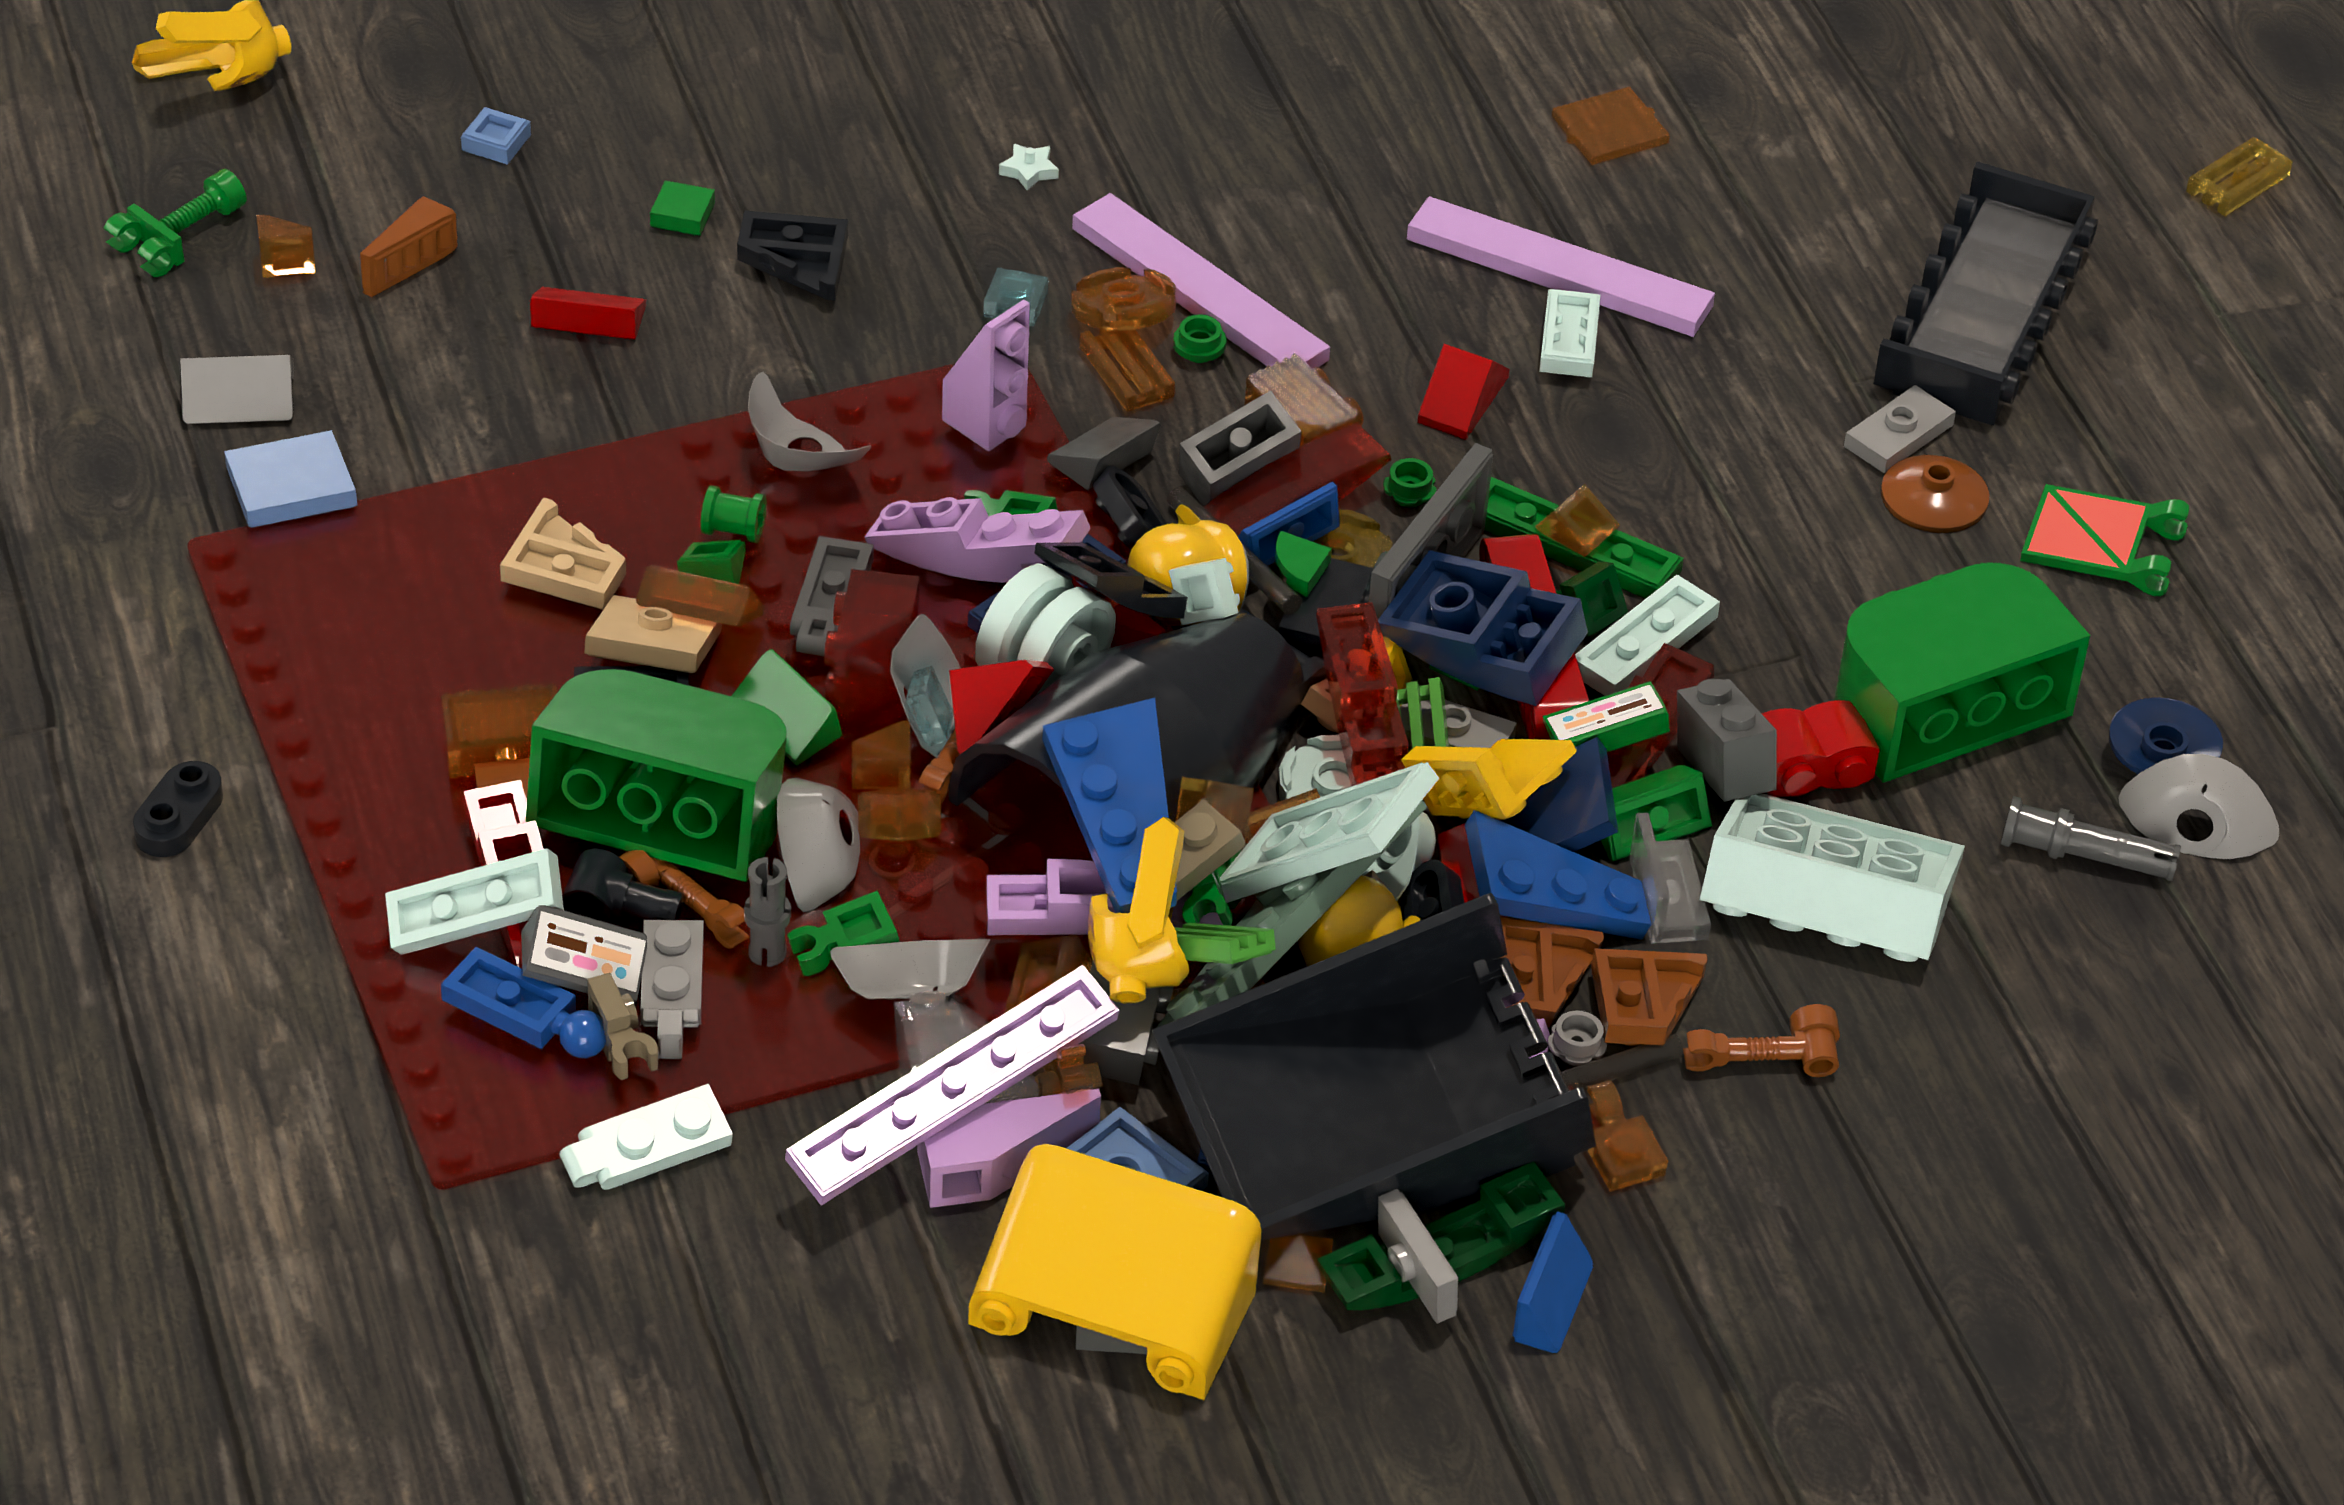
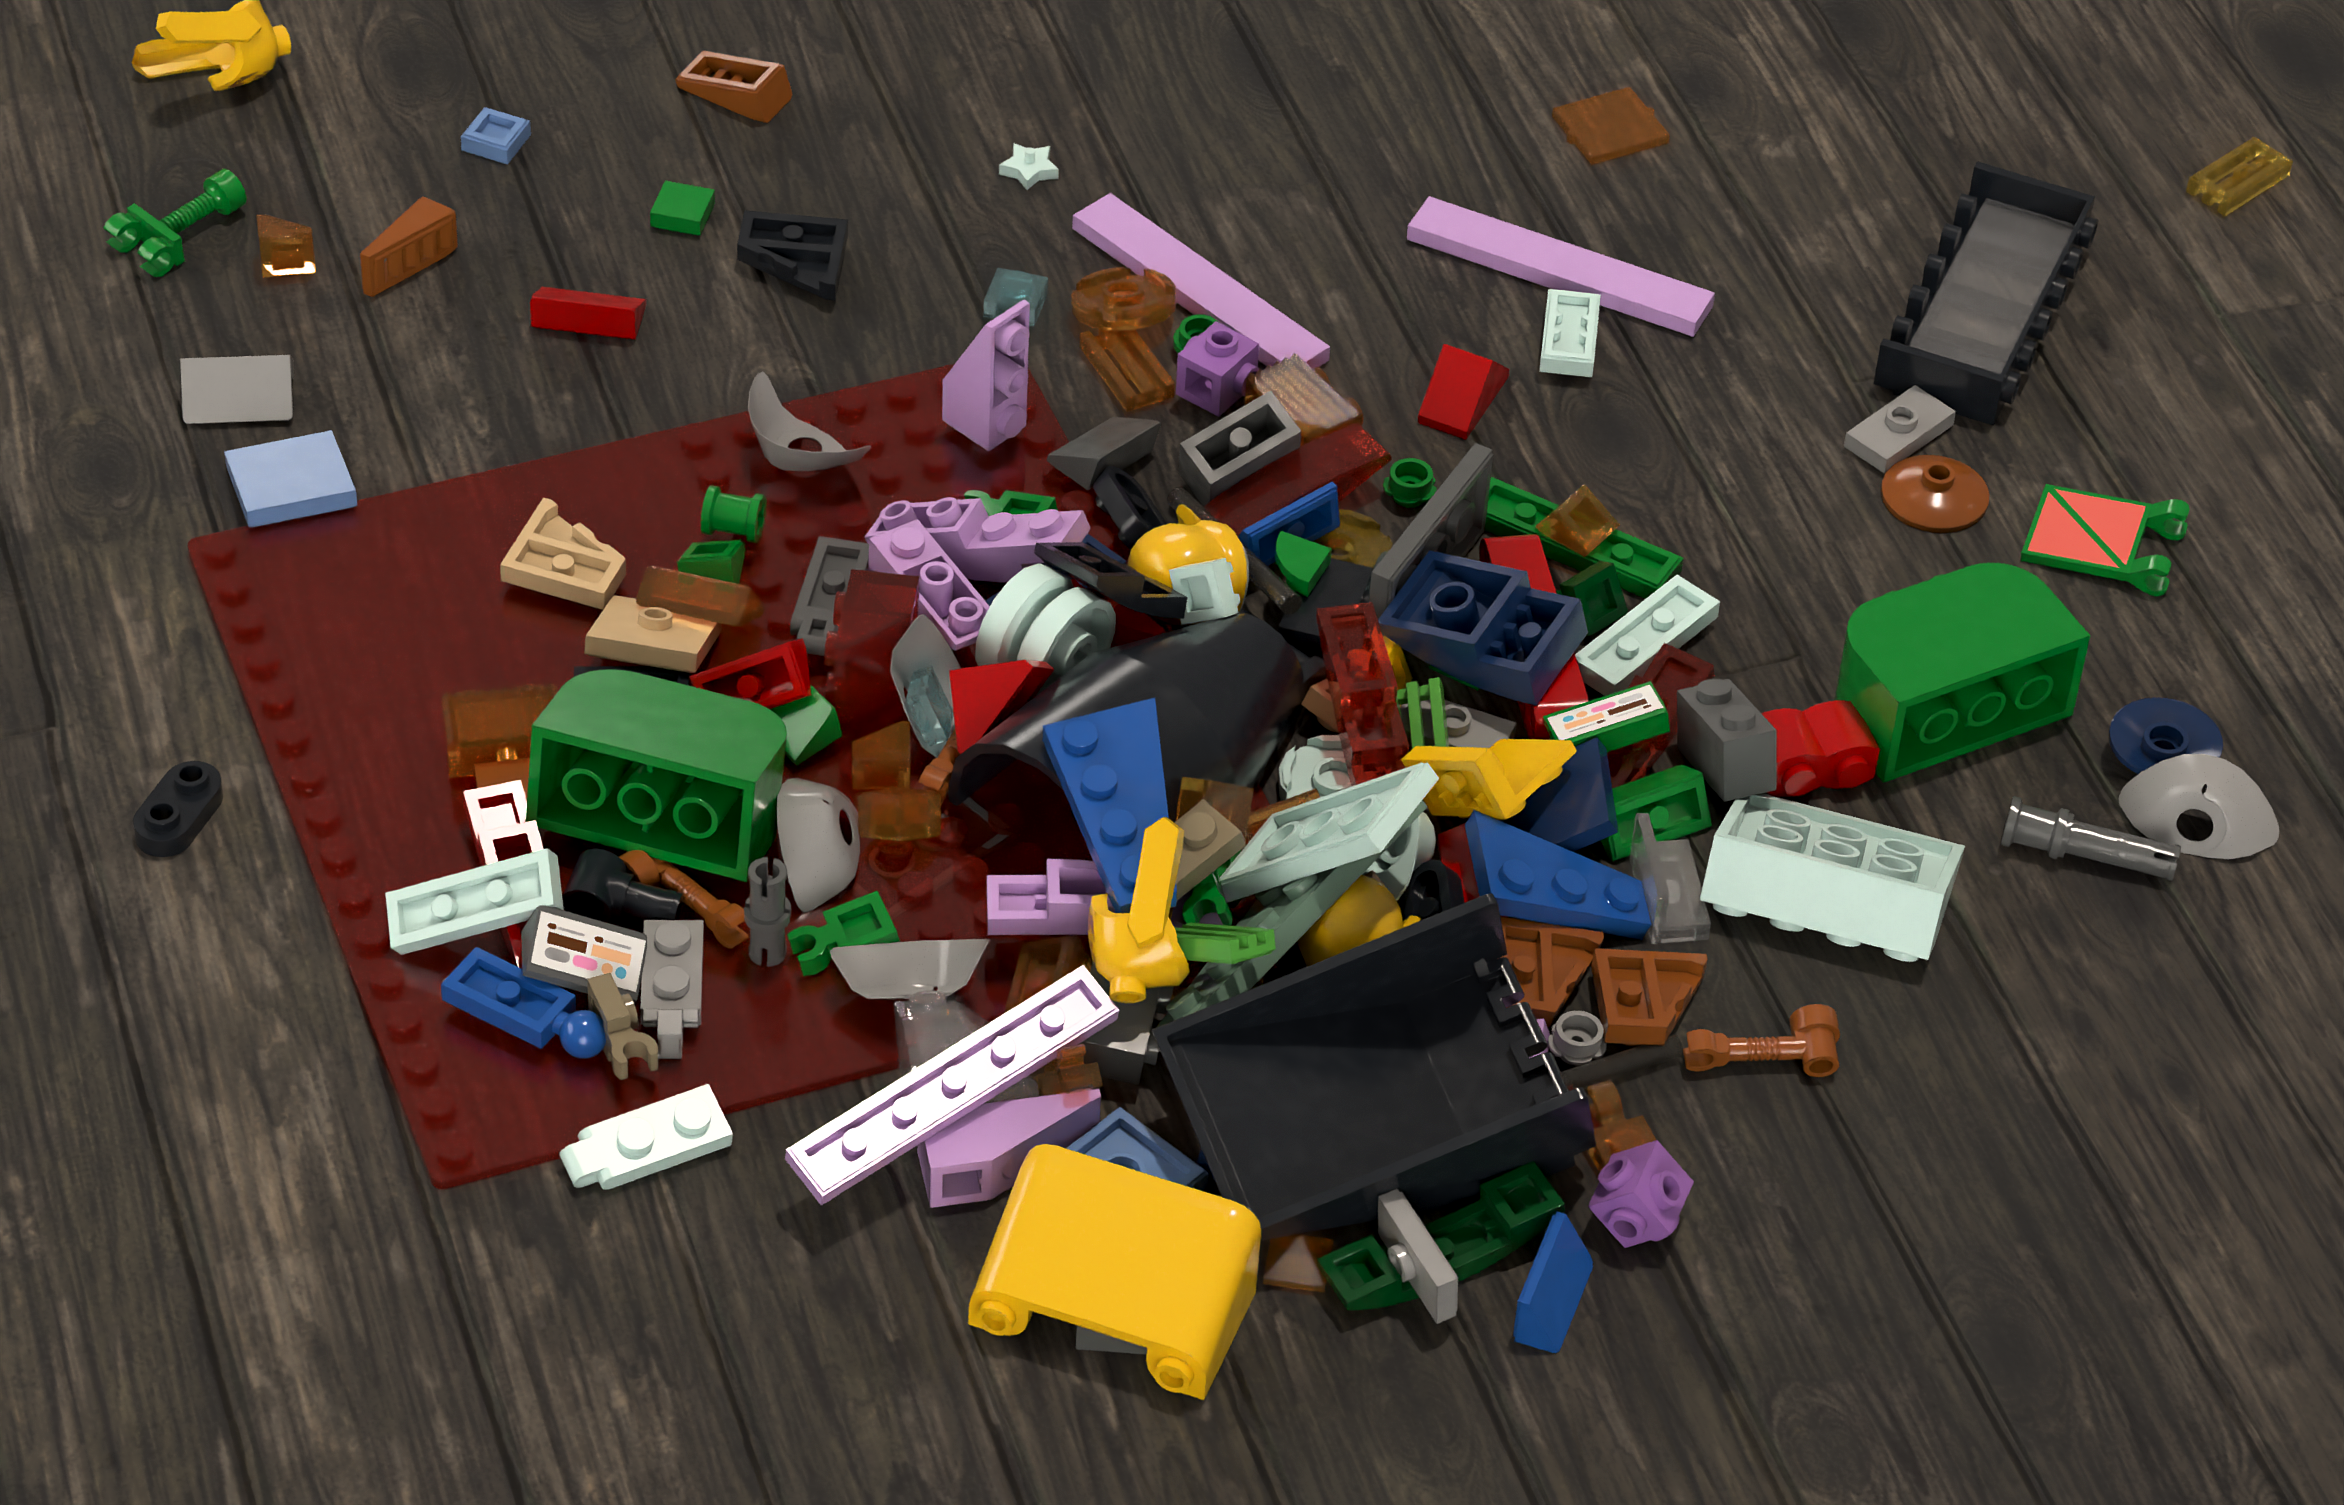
(739, 84): none -> dark orange slope
(765, 678): none -> red slope
(943, 589): none -> lavender slope
(1215, 368): none -> medium lavender brick
(1641, 1194): none -> medium lavender brick

